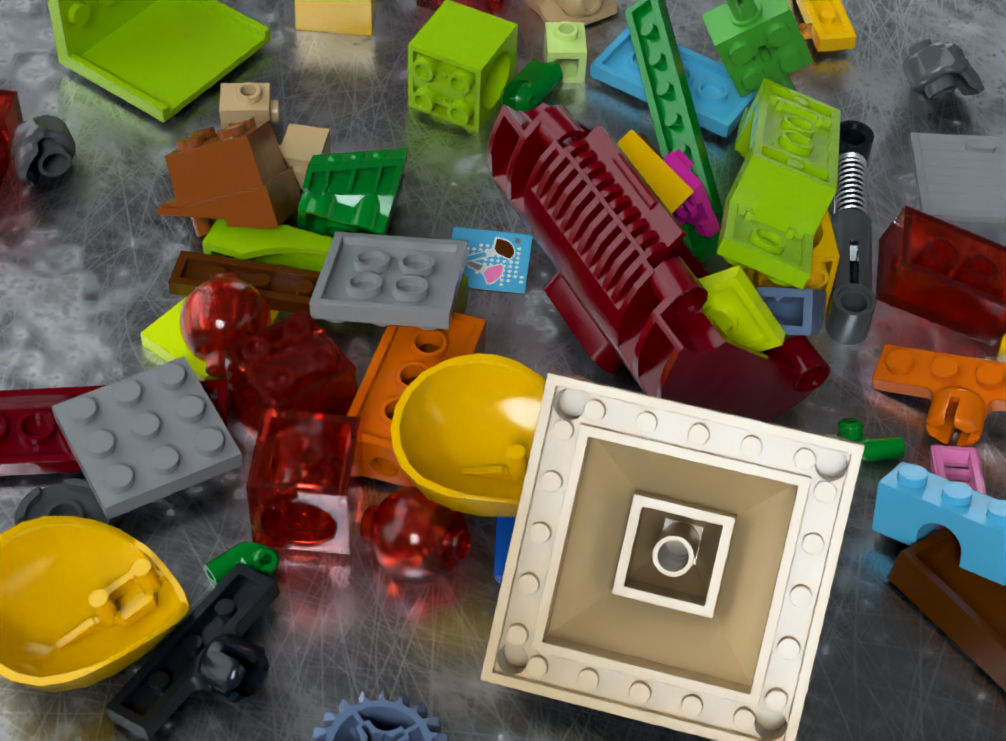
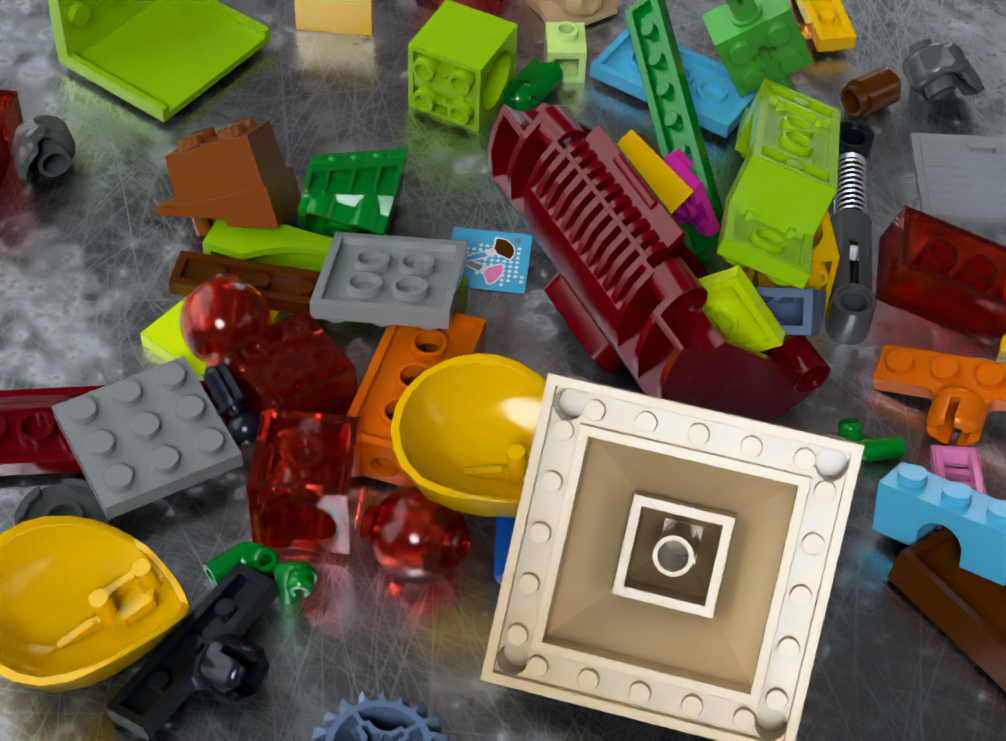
(231, 401): none -> black axle
(247, 101): tan brick -> none
(292, 578): none -> green arm
(300, 145): tan brick -> none
(871, 92): none -> reddish brown brick

